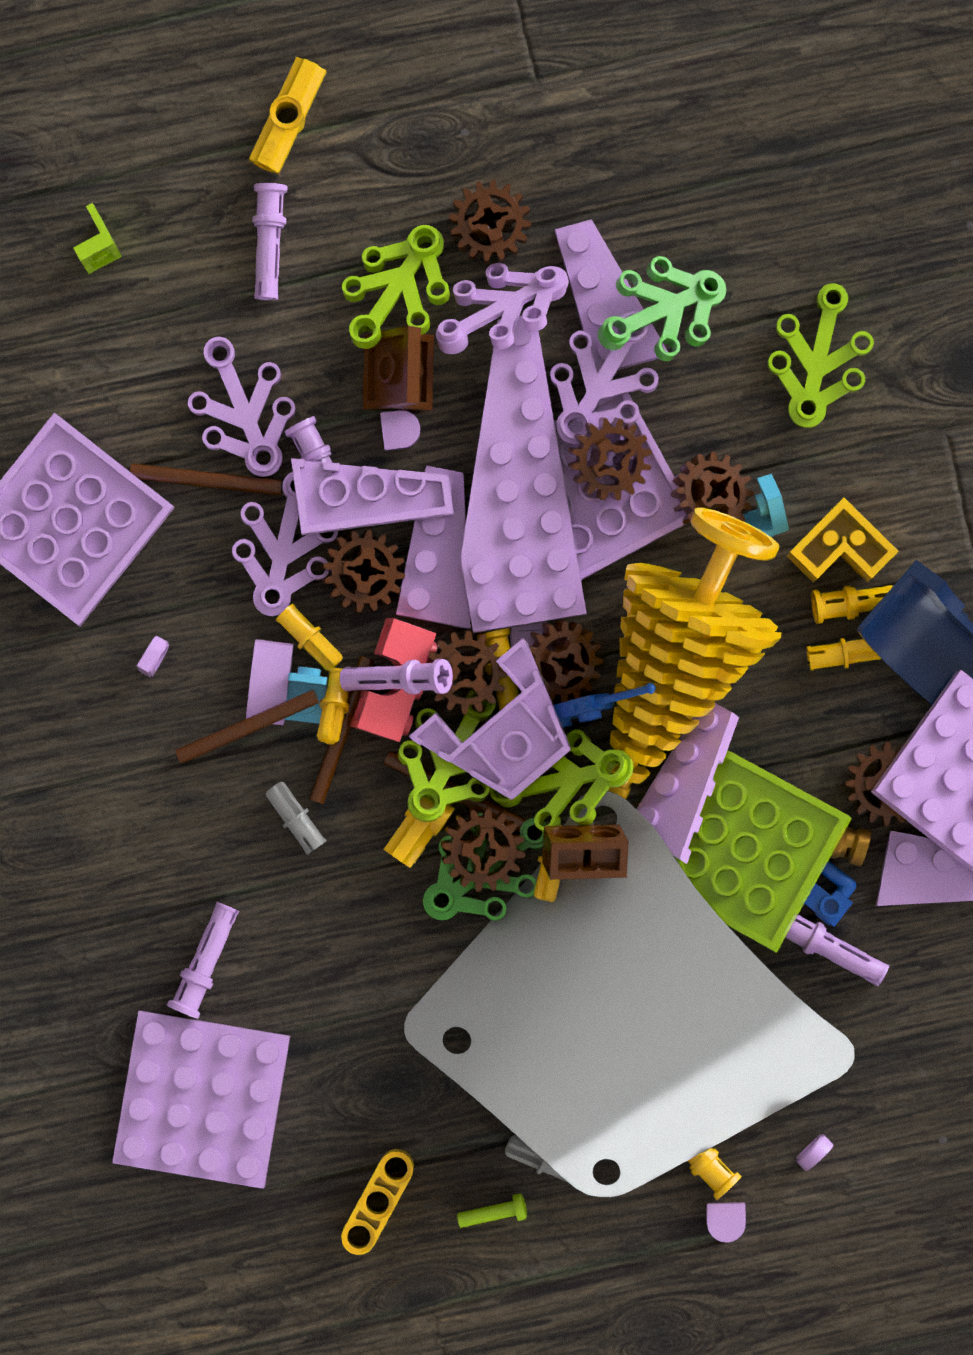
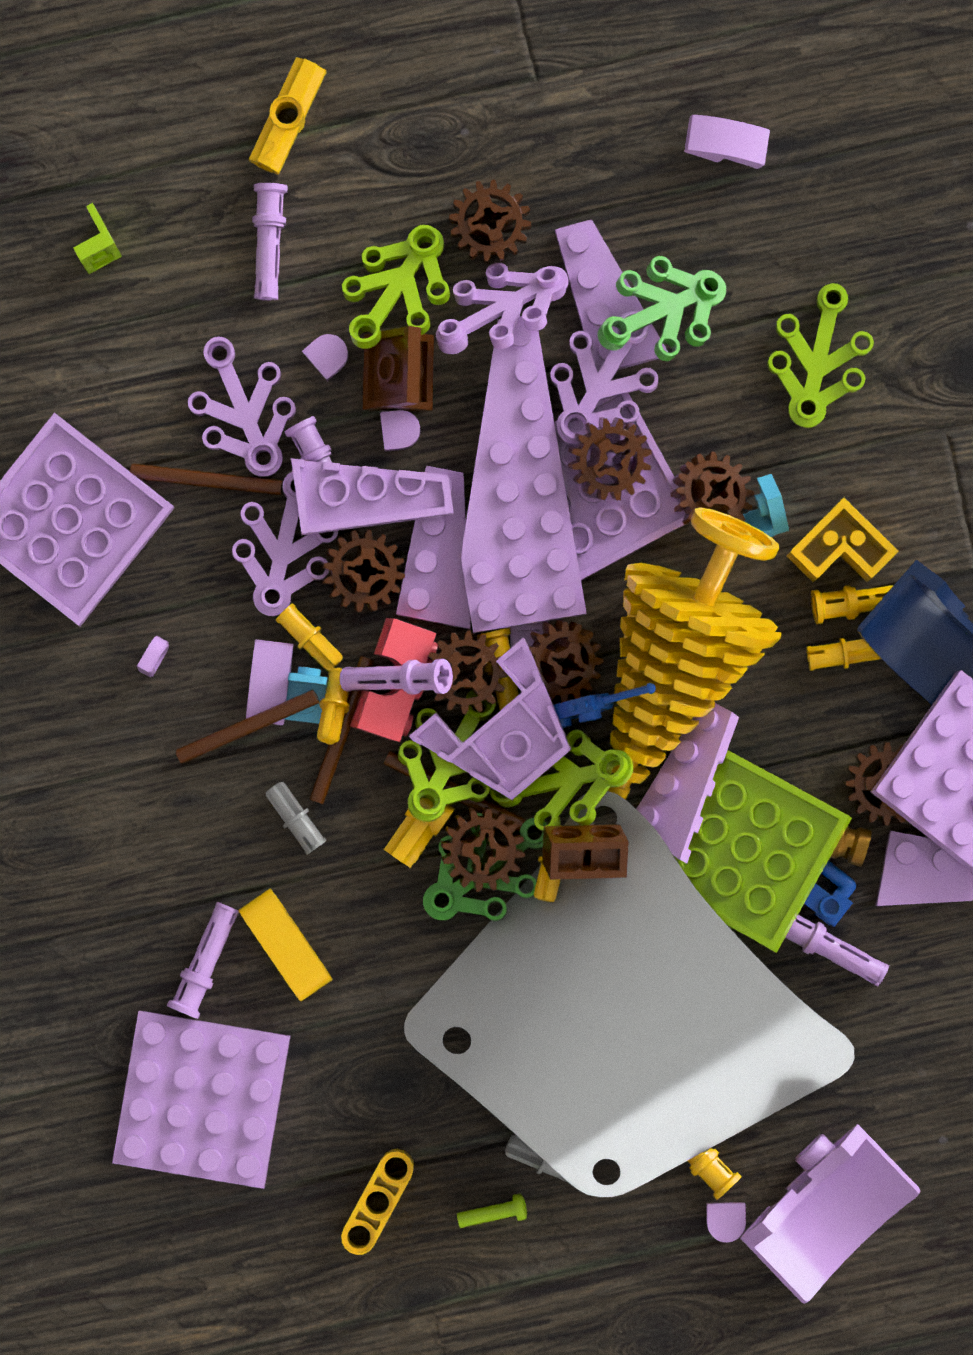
(285, 944): none -> yellow beam
(327, 355): none -> lavender tile
(727, 139): none -> lavender slope
(829, 1213): none -> lavender panel

